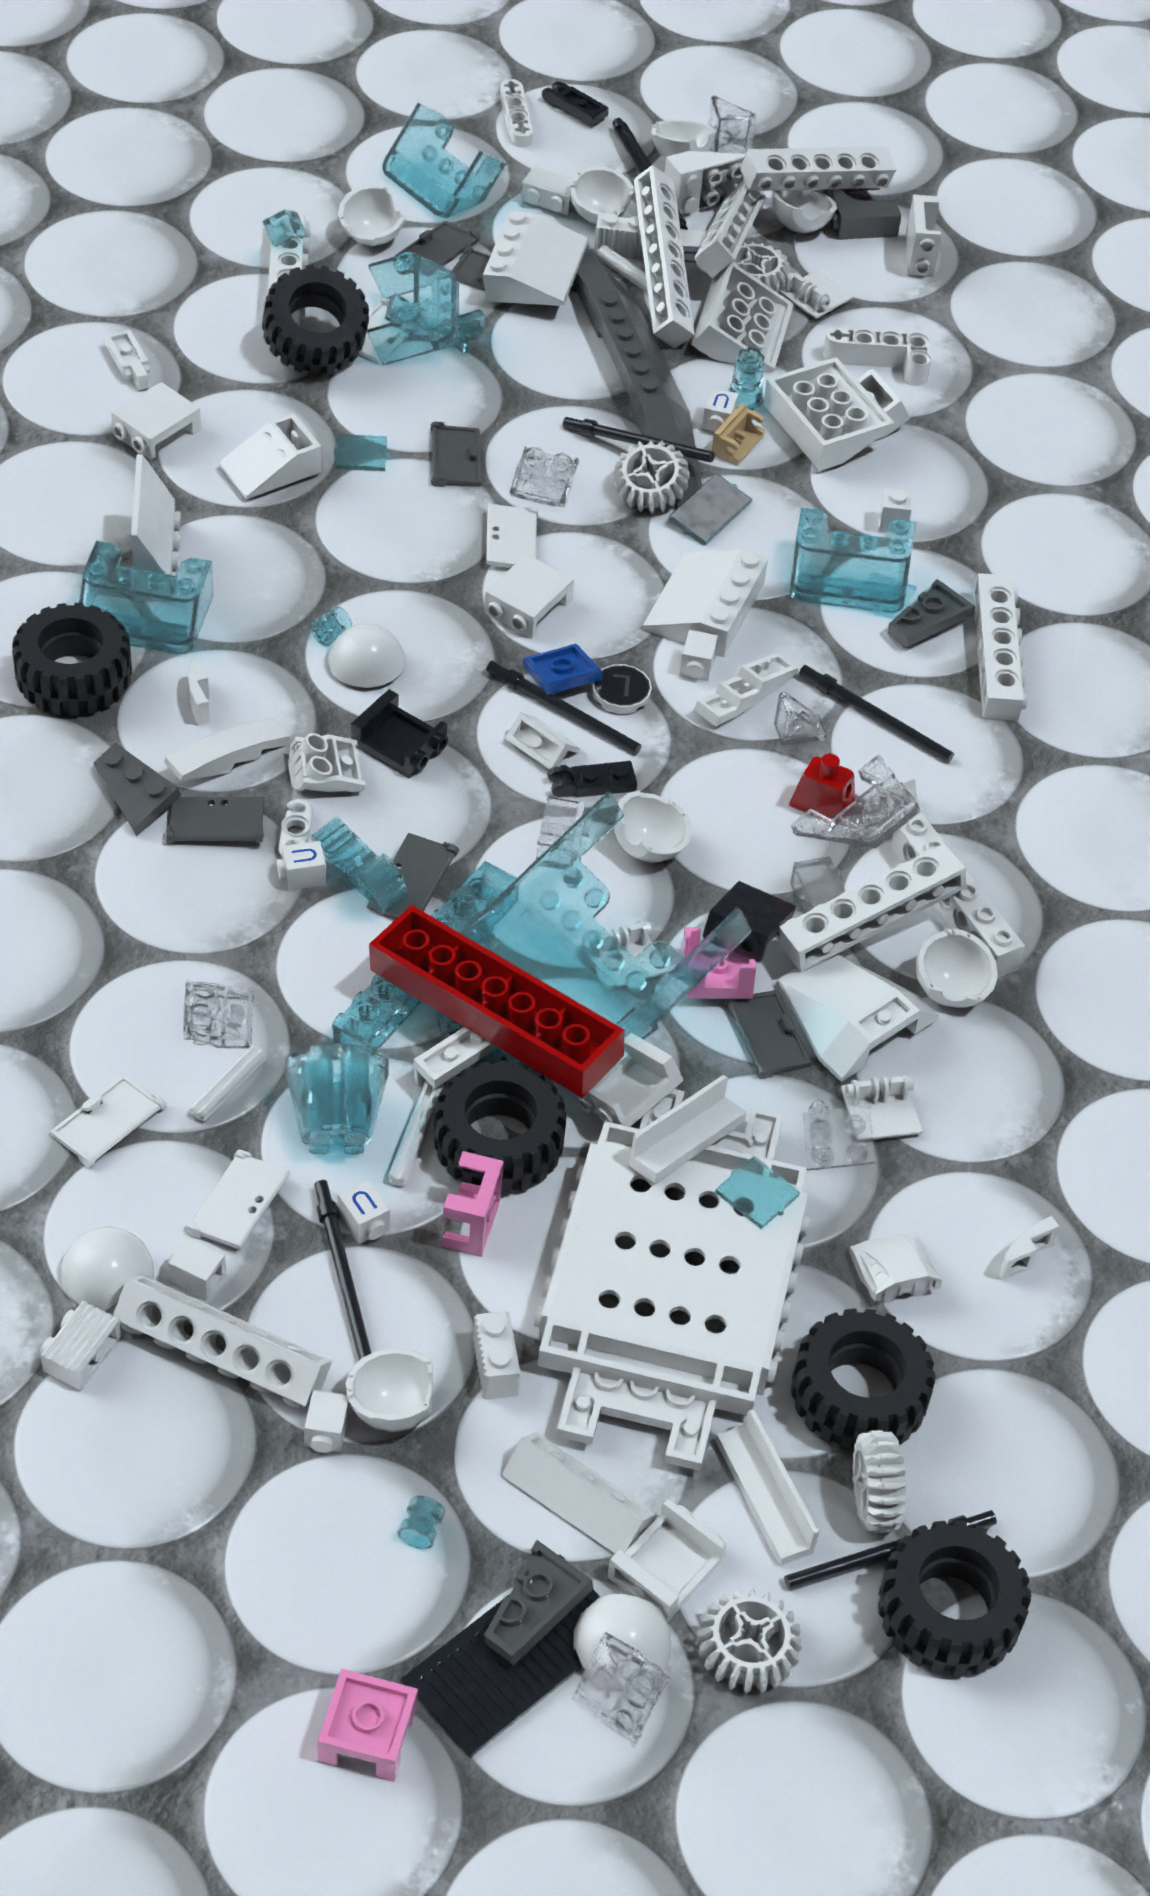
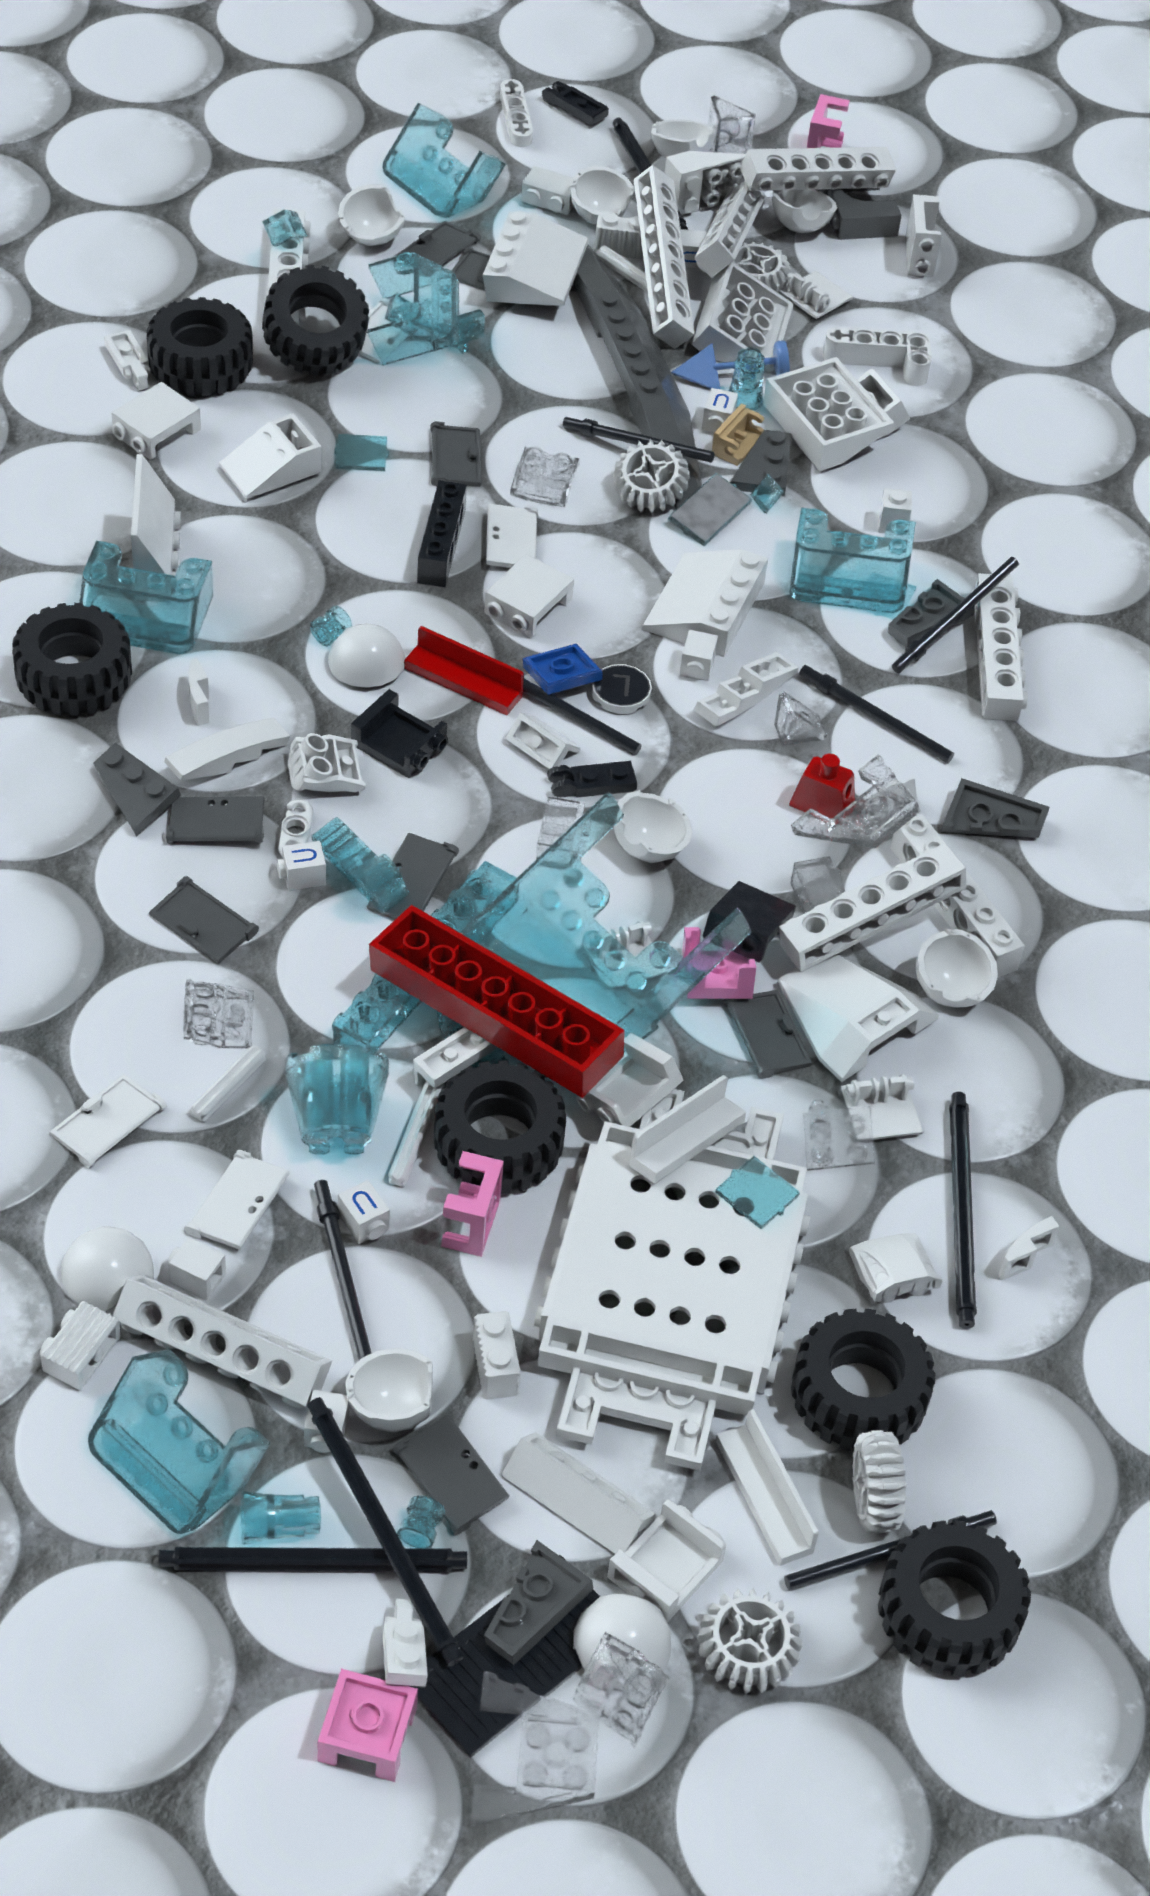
(165, 1450): none -> clear light blue windscreen
(194, 911): none -> dark grey door
(200, 346): none -> black tyre
(278, 1516): none -> clear light blue plant
(306, 1559): none -> black piece
(385, 1532): none -> black piece
(404, 1647): none -> white hinge
(441, 534): none -> black brick
(457, 1482): none -> dark grey door
(465, 671): none -> red panel
(554, 1754): none -> clear wing
(703, 367): none -> medium blue piece
(766, 457): none -> dark grey wing
(767, 493): none -> clear light blue slope
(824, 130): none -> bright pink panel
(918, 648): none -> black bar
(962, 1215): none -> black piece
(993, 812): none -> dark grey wing

